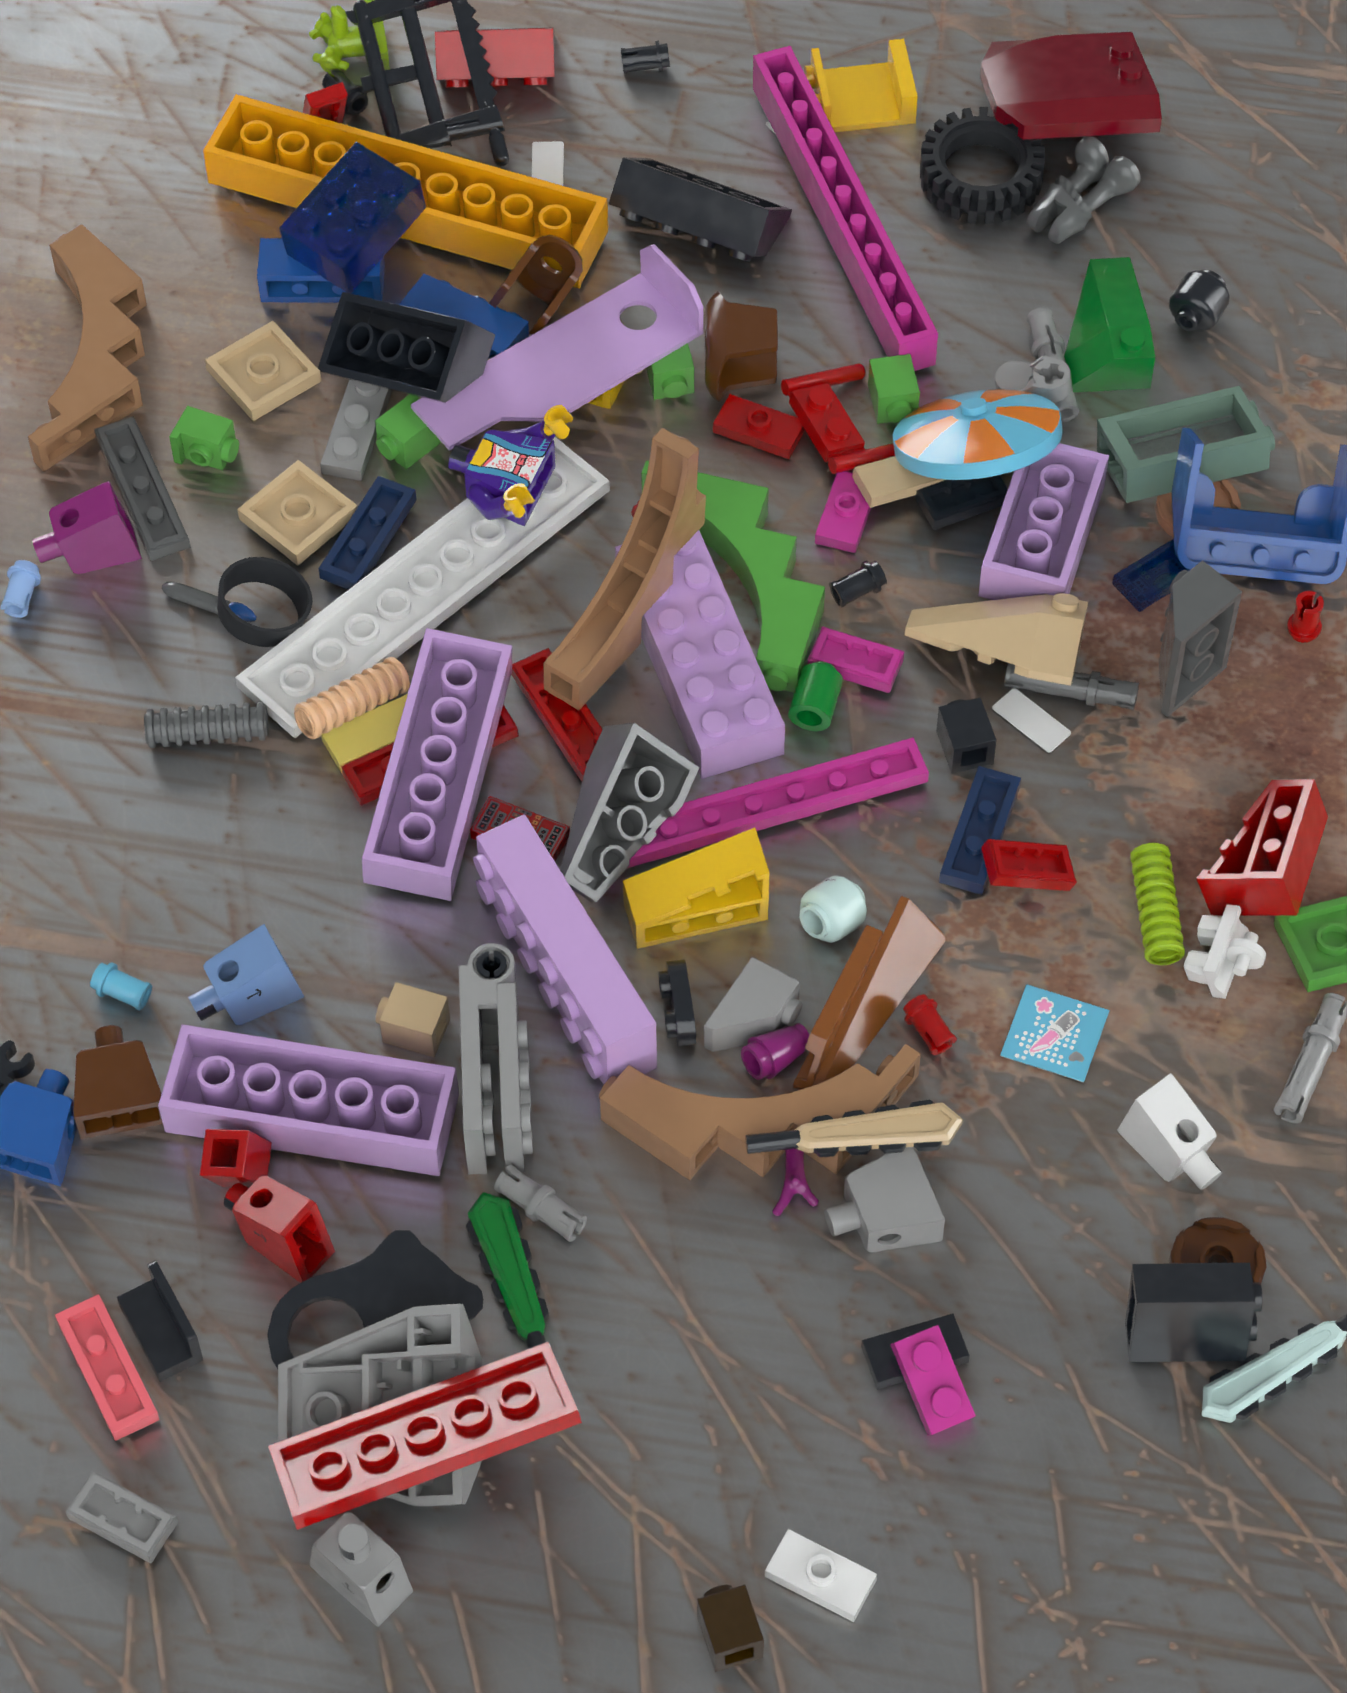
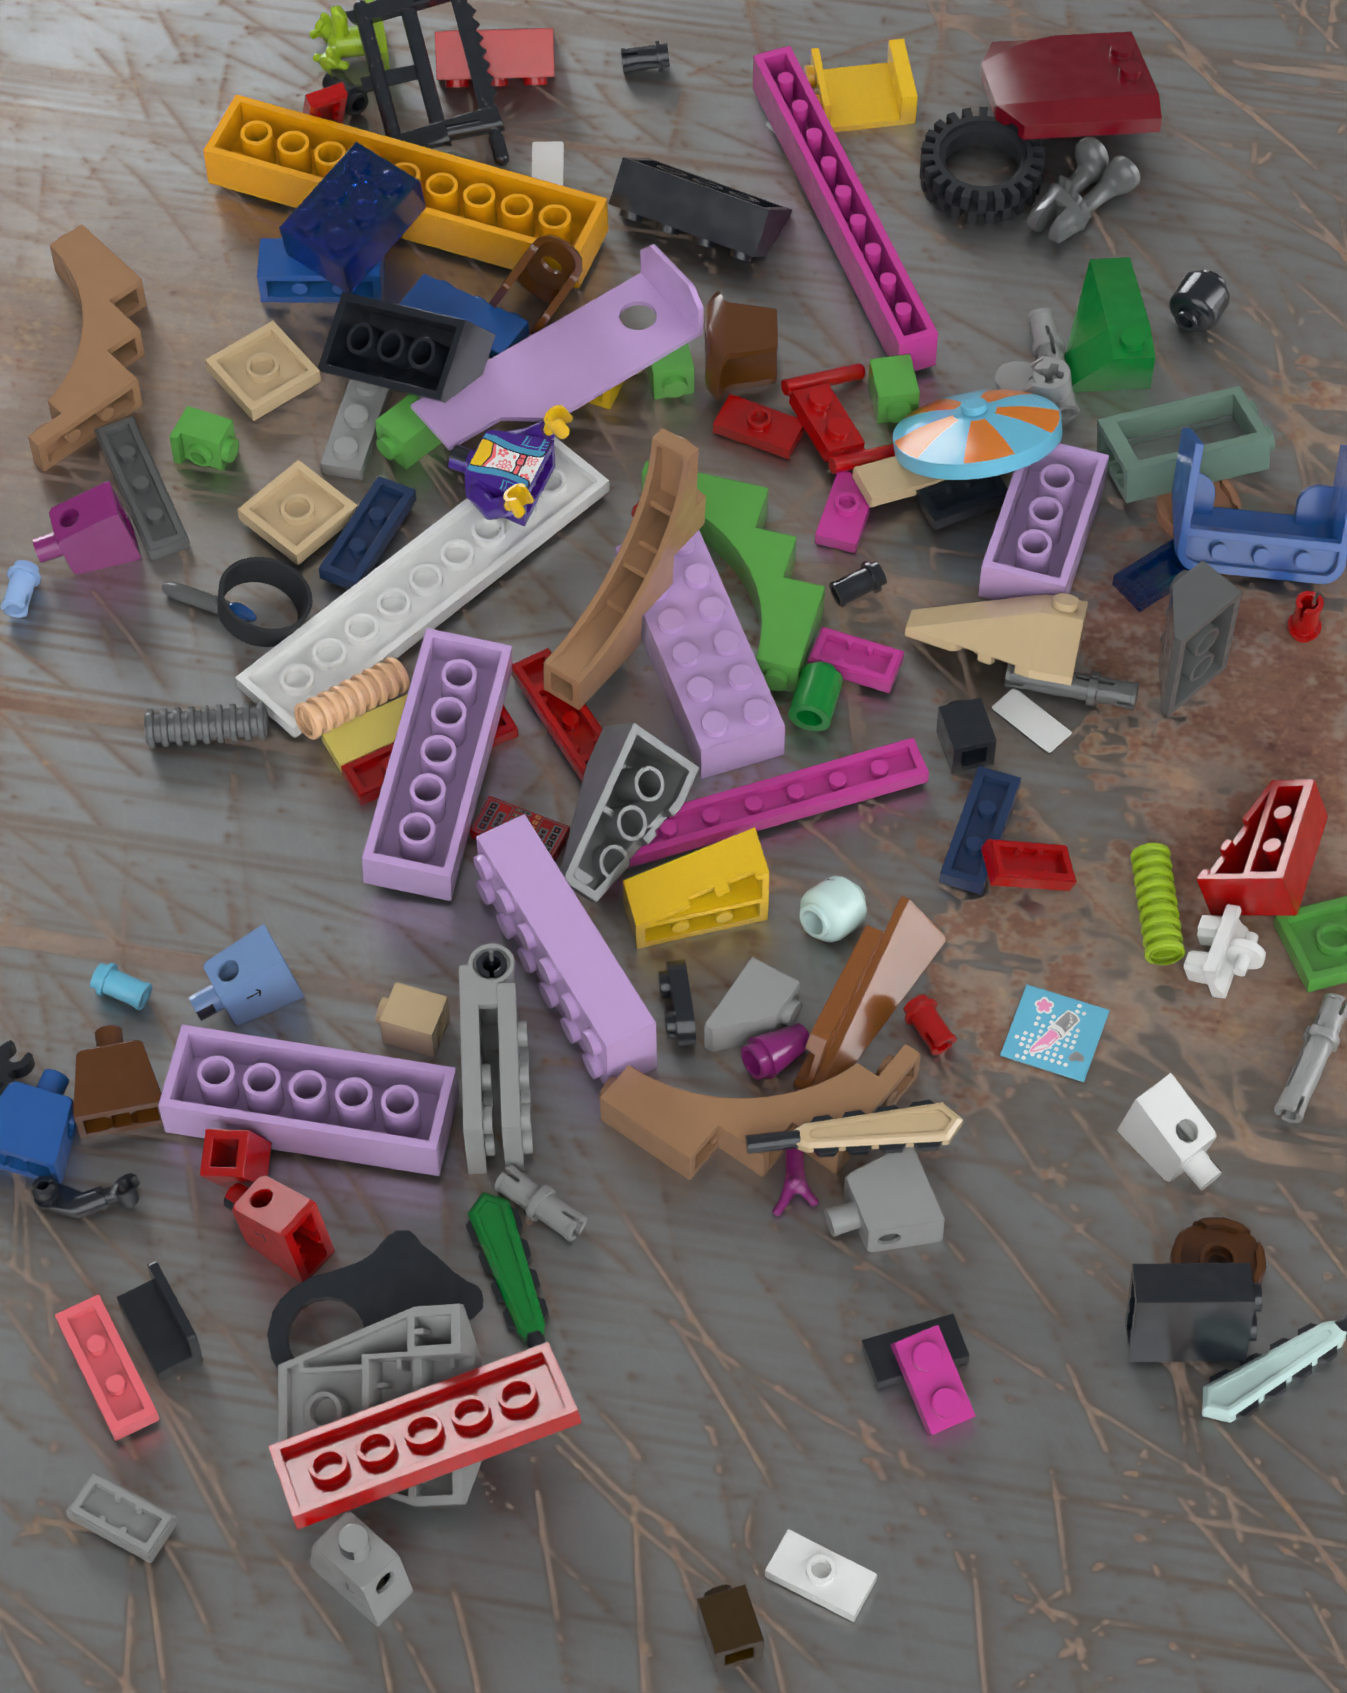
(78, 1204): none -> black arm

